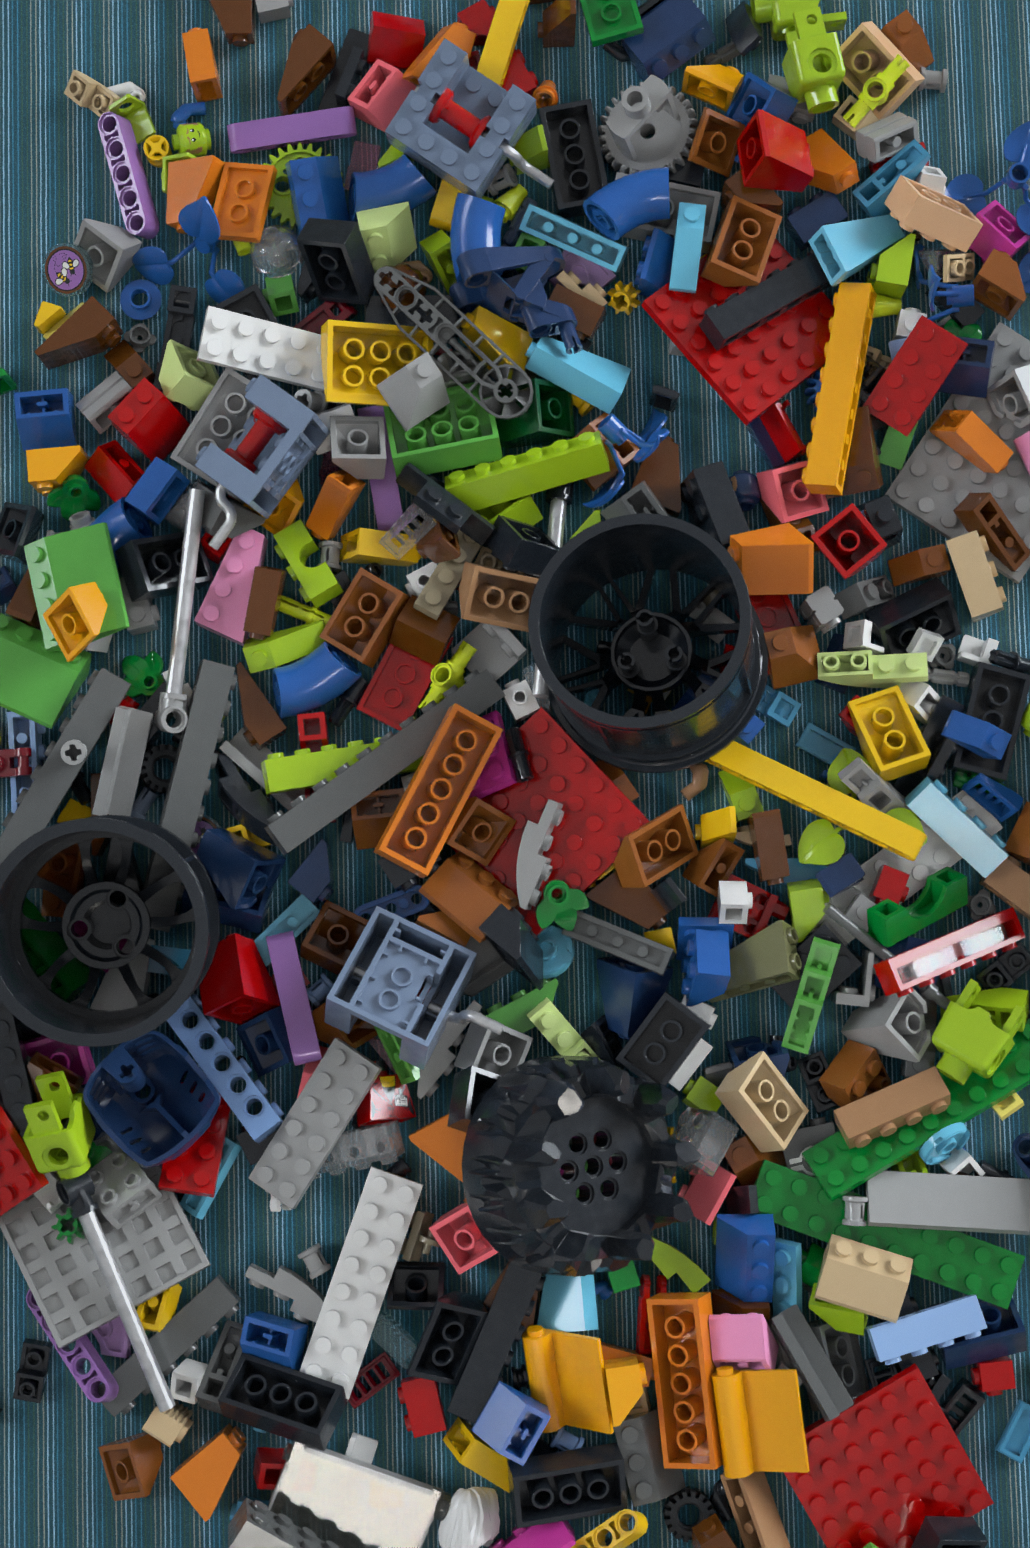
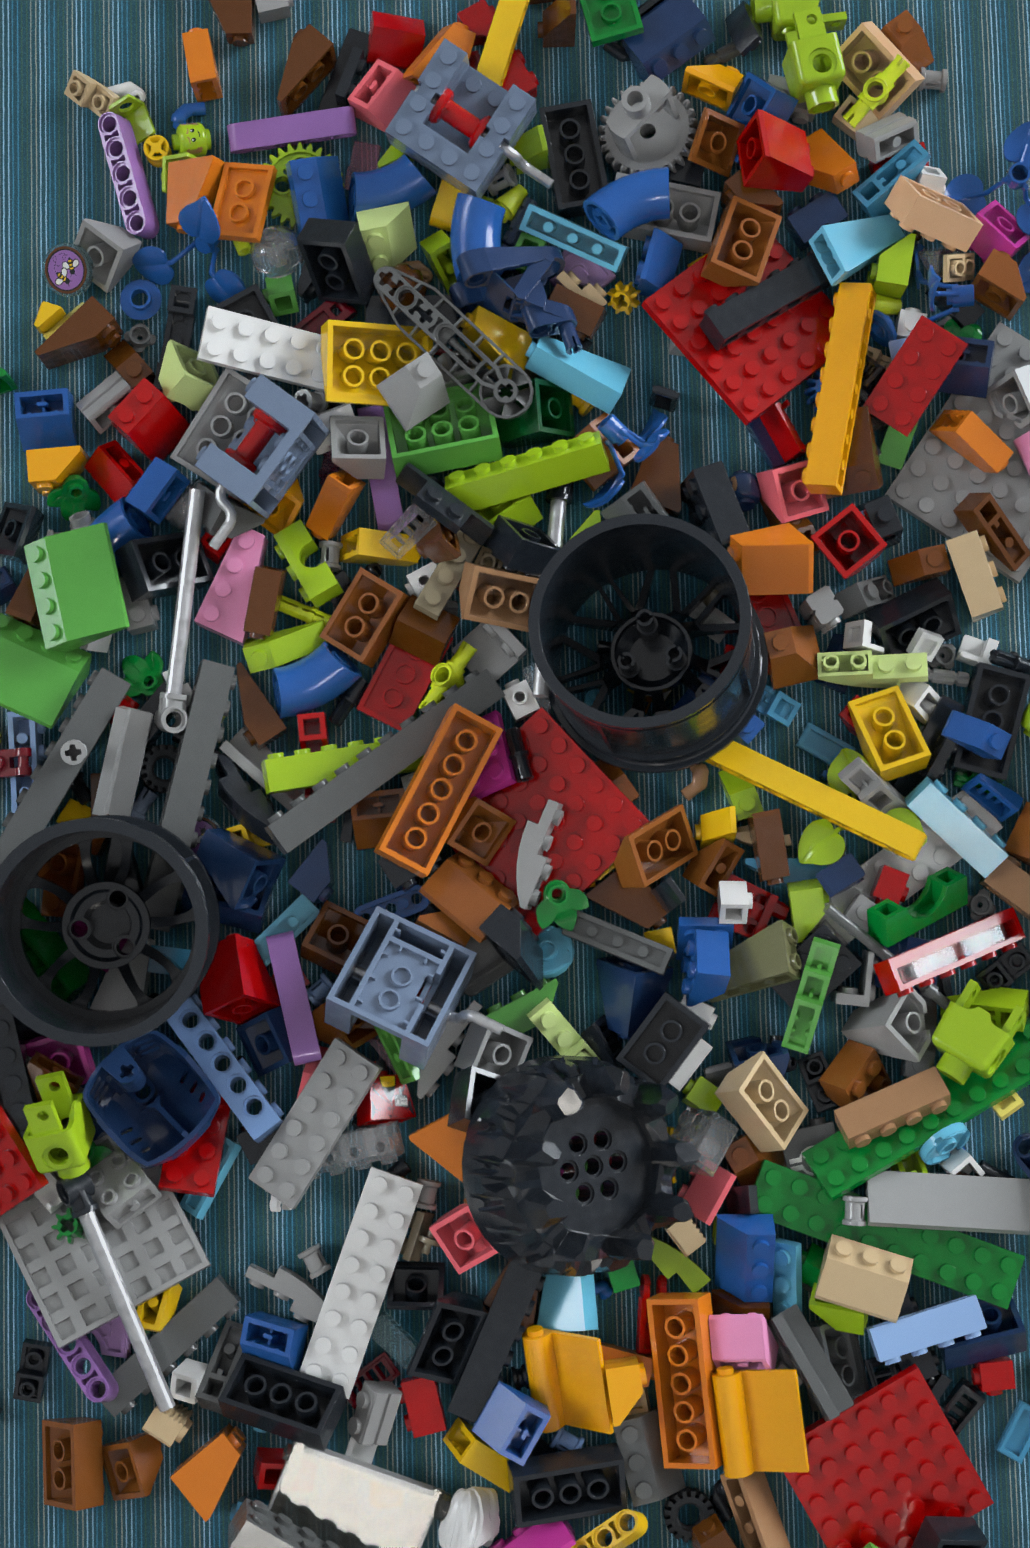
(73, 1463): none -> dark orange slope
(76, 618): light orange slope -> none
(374, 1412): none -> light grey brick
(428, 1194): none -> light grey bush
(546, 94): orange cone -> none
(686, 1236): none -> tan brick
(687, 247): medium azure slope -> none
(882, 329): none -> blue piece

